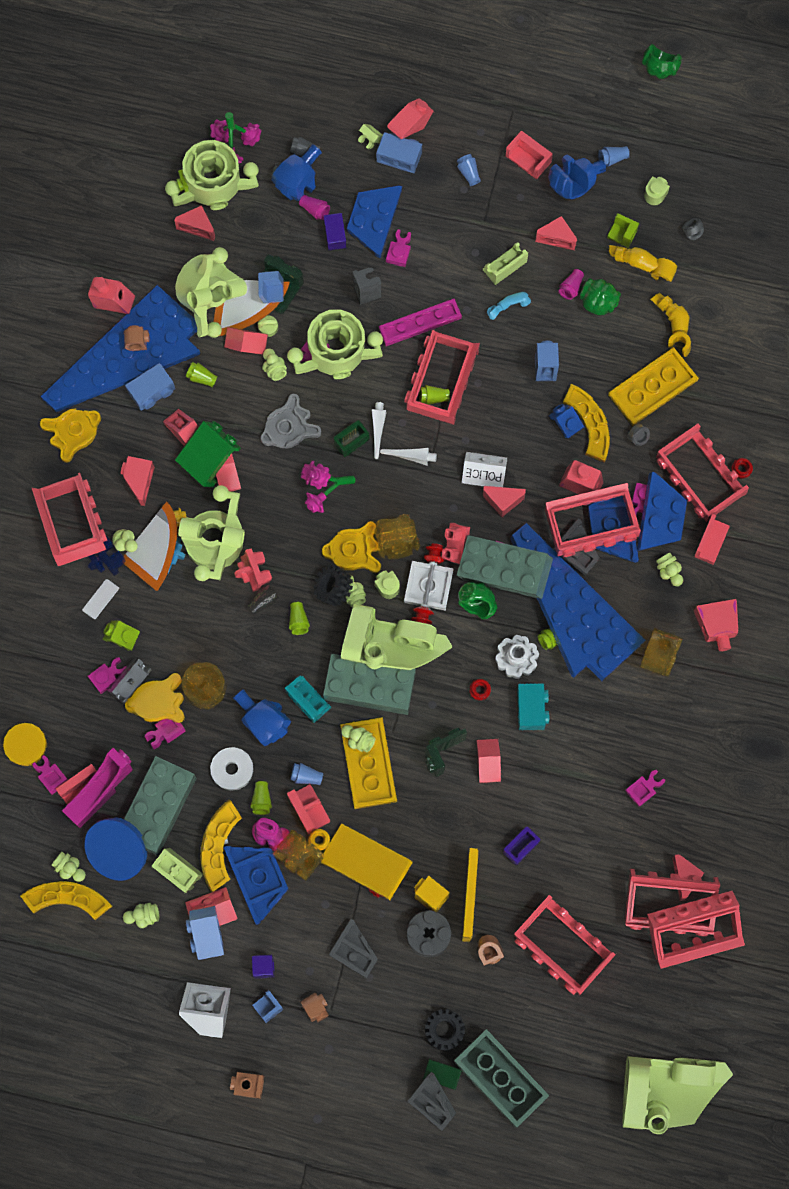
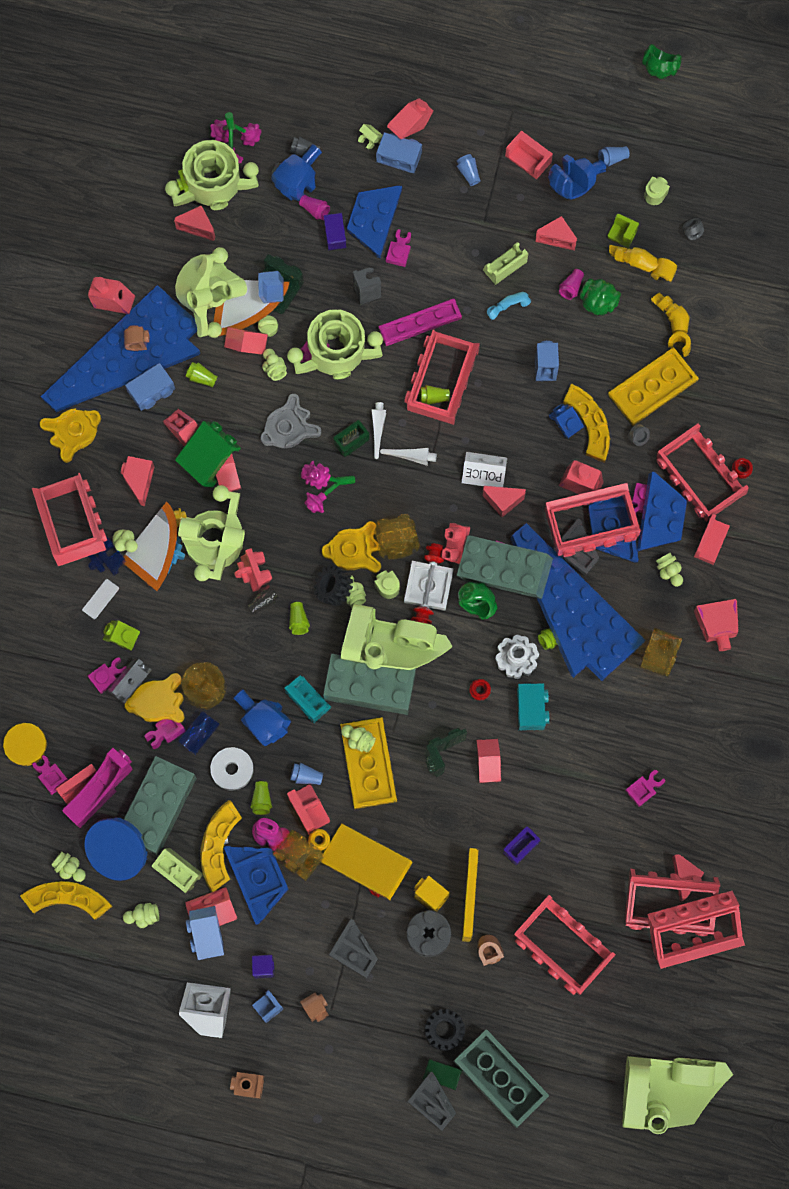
(198, 733): none -> clear blue hips

